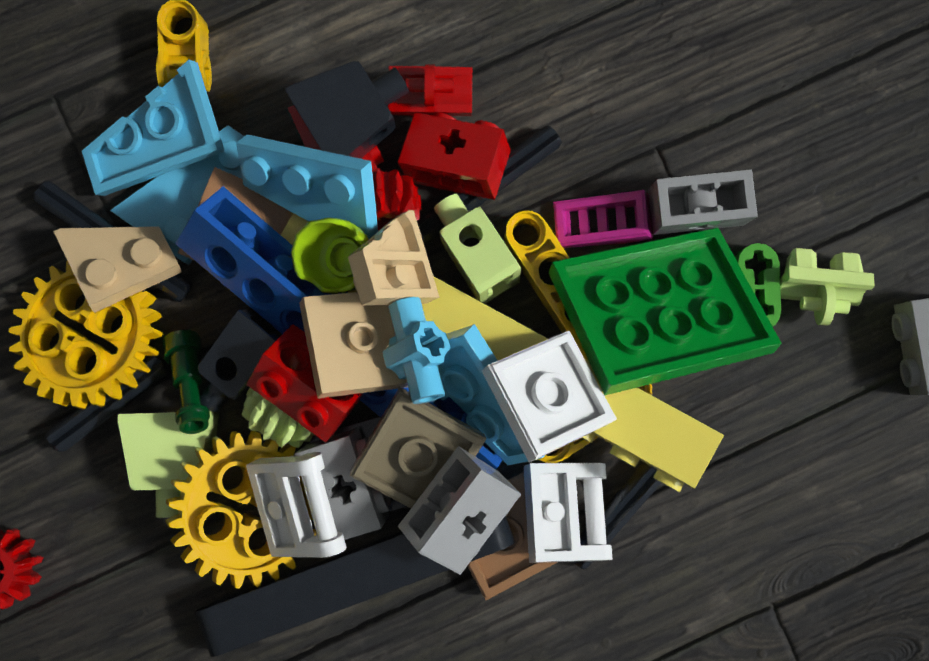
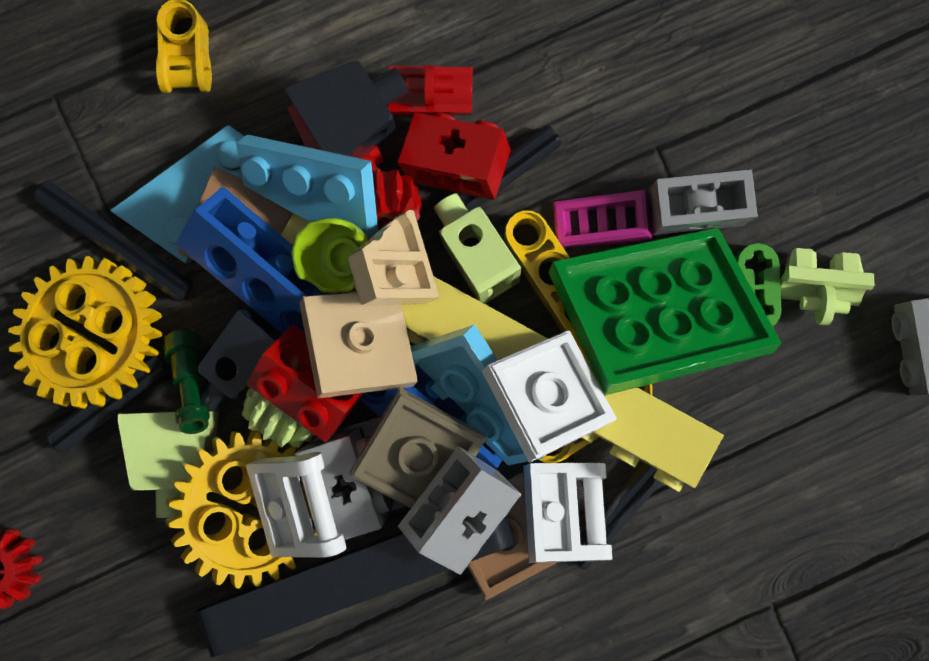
(116, 261): tan wing -> none
(158, 137): medium azure wing -> none
(416, 350): medium azure axle -> none

